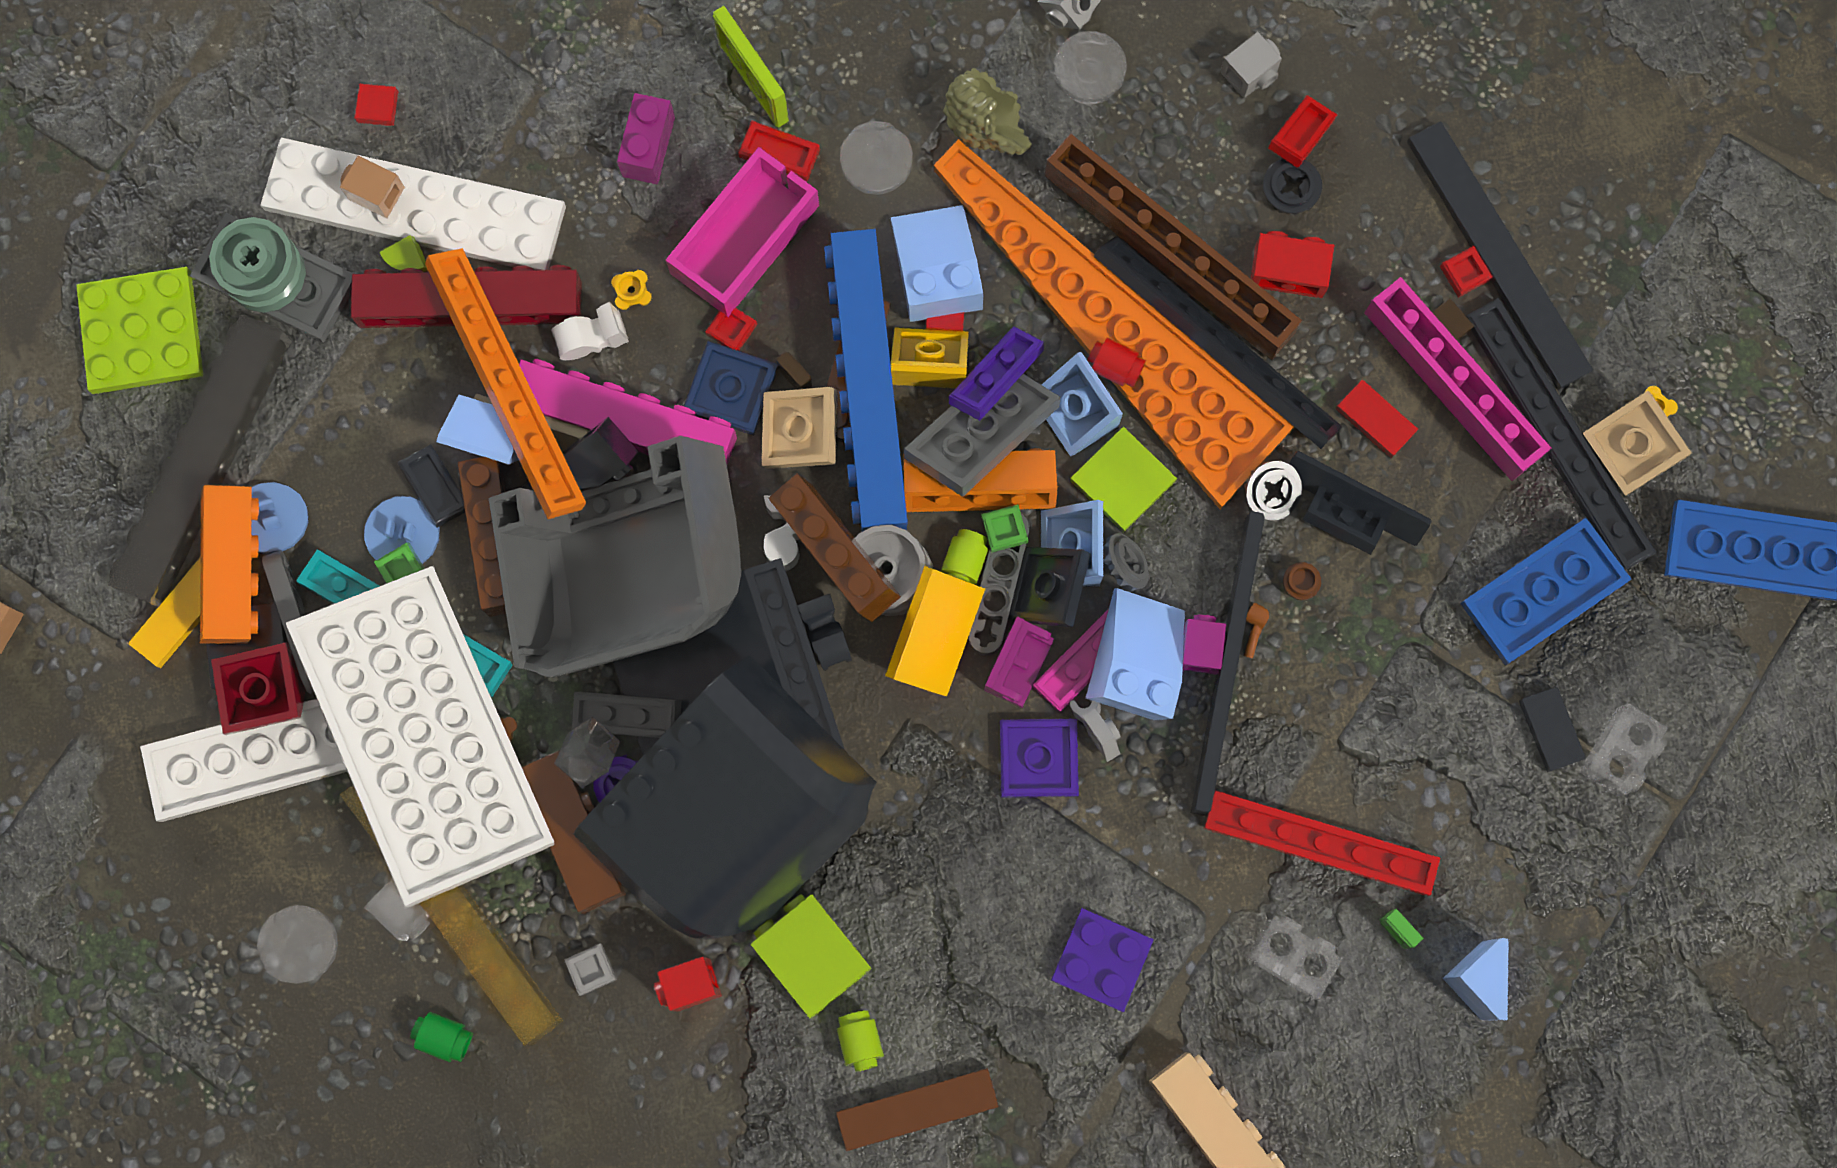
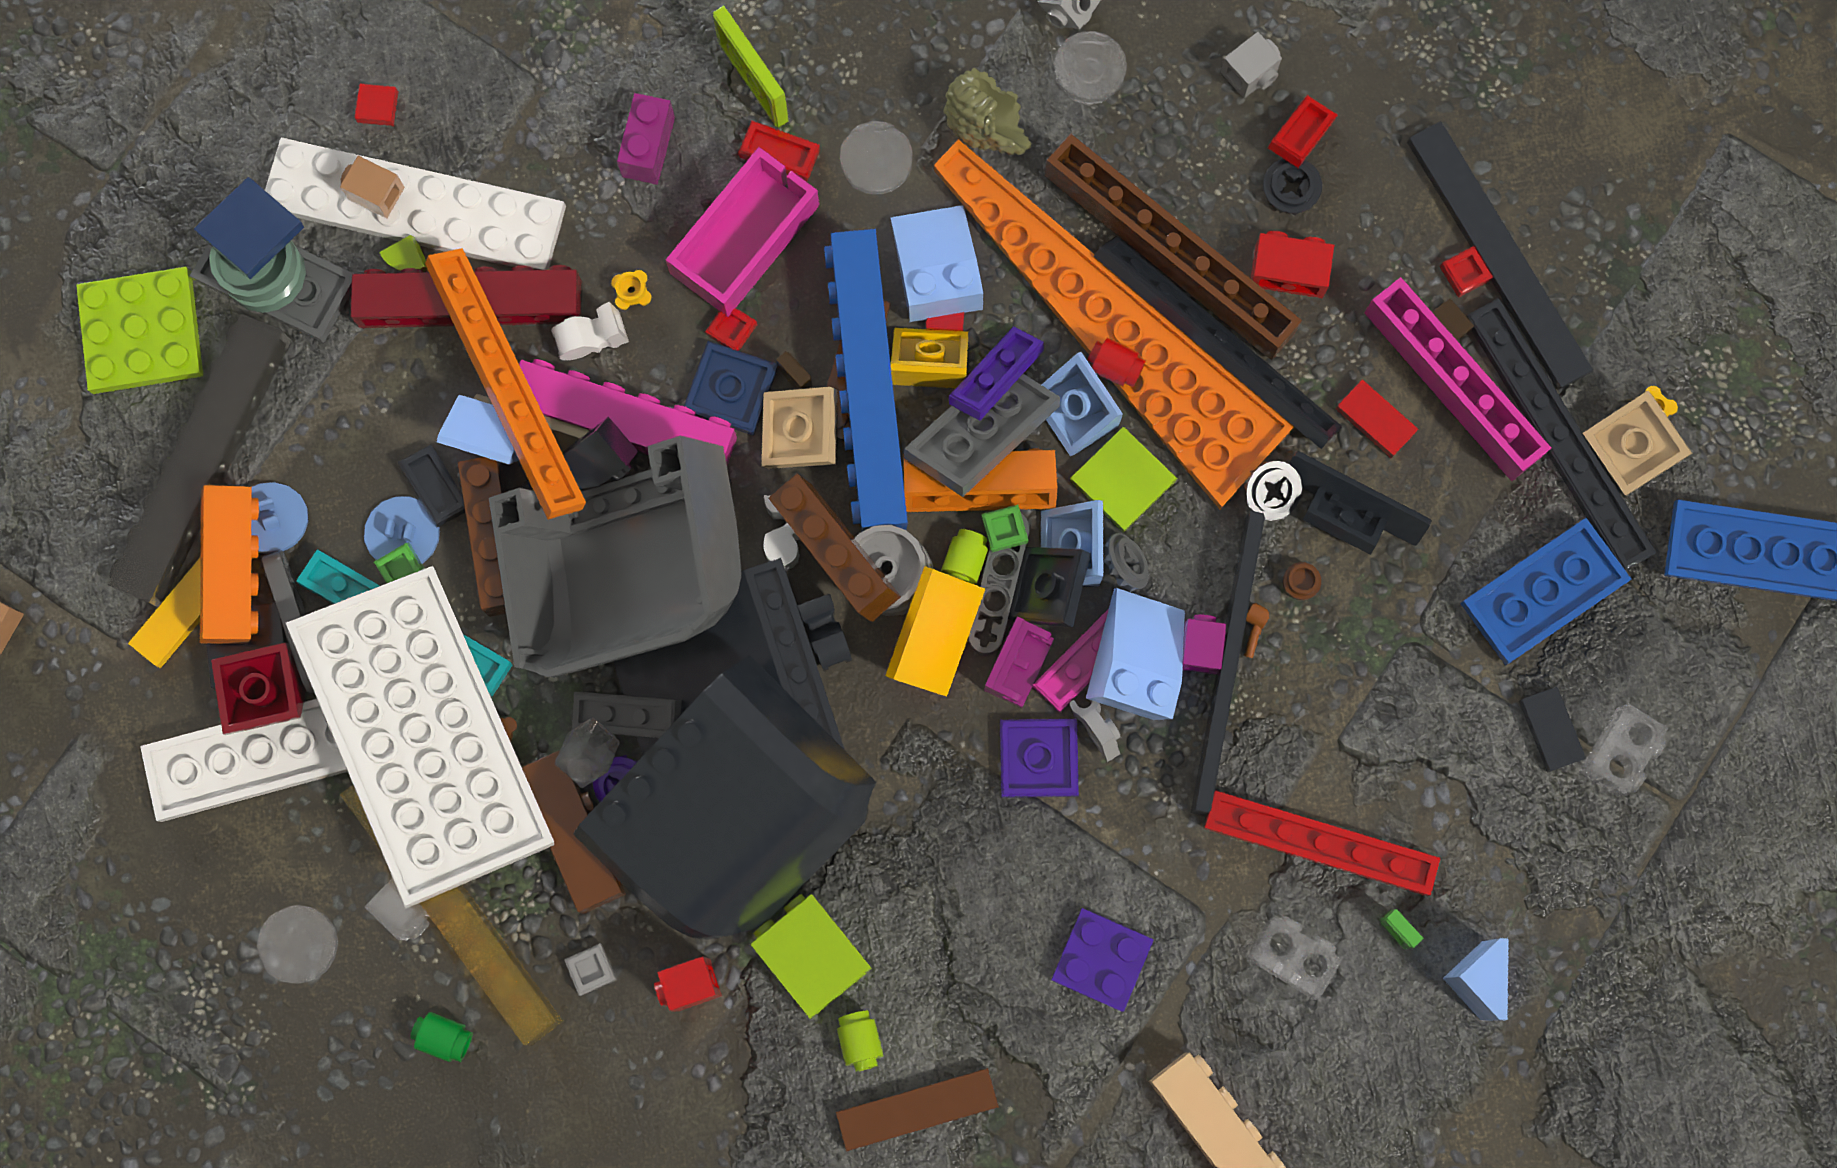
(249, 228): none -> dark blue tile

